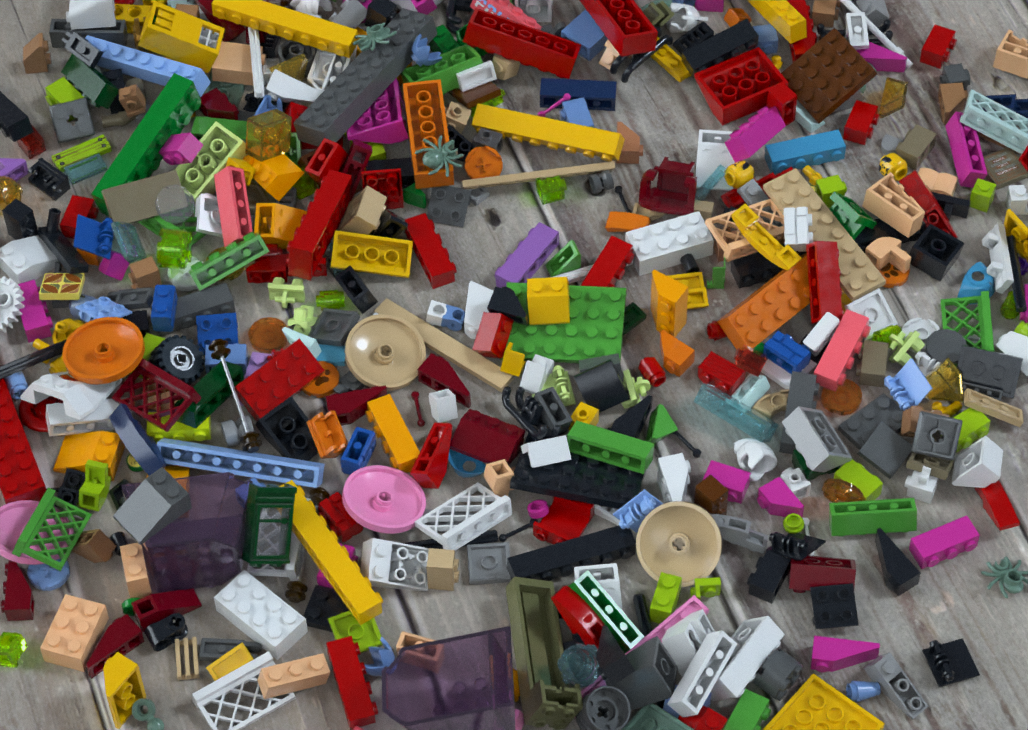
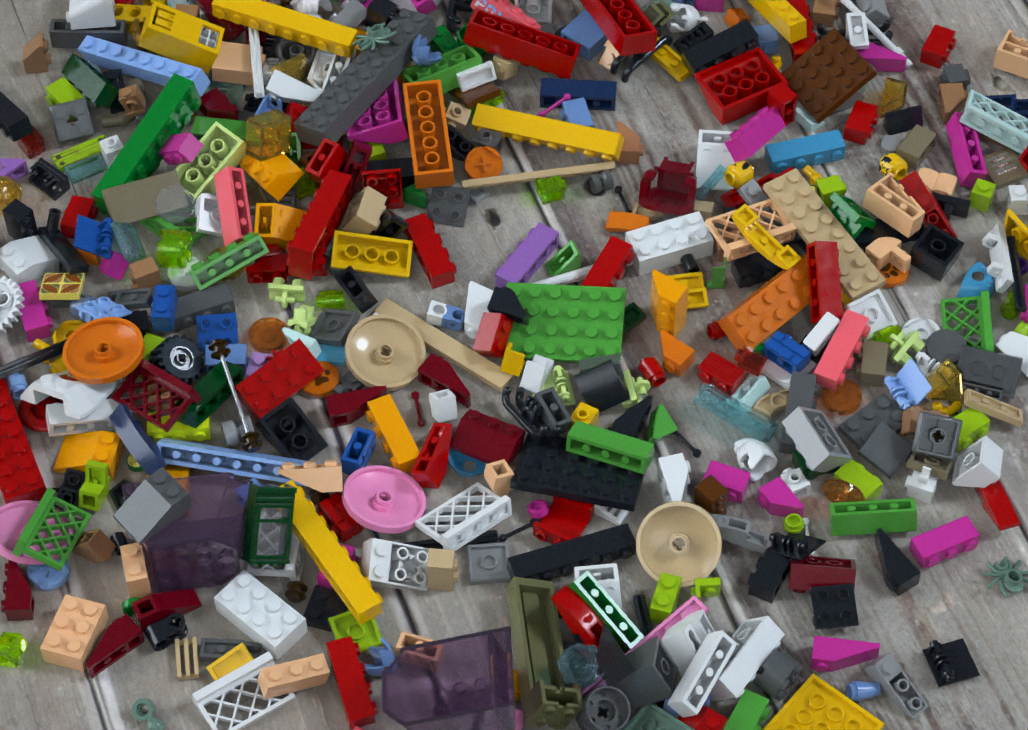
(67, 325): yellow arm -> none
(82, 48): hinge -> none
(110, 149): none -> white brick
(122, 687): yellow slope -> none
(248, 169): yellow panel -> none
(320, 477): none -> light nougat slope
(327, 434): orange hinge -> none
(436, 157): sand green animal -> none
(547, 451): white panel -> none
(548, 301): yellow slope -> none
(636, 510): light blue hinge -> none
(797, 228): white brick -> none
(903, 120): none -> black slope

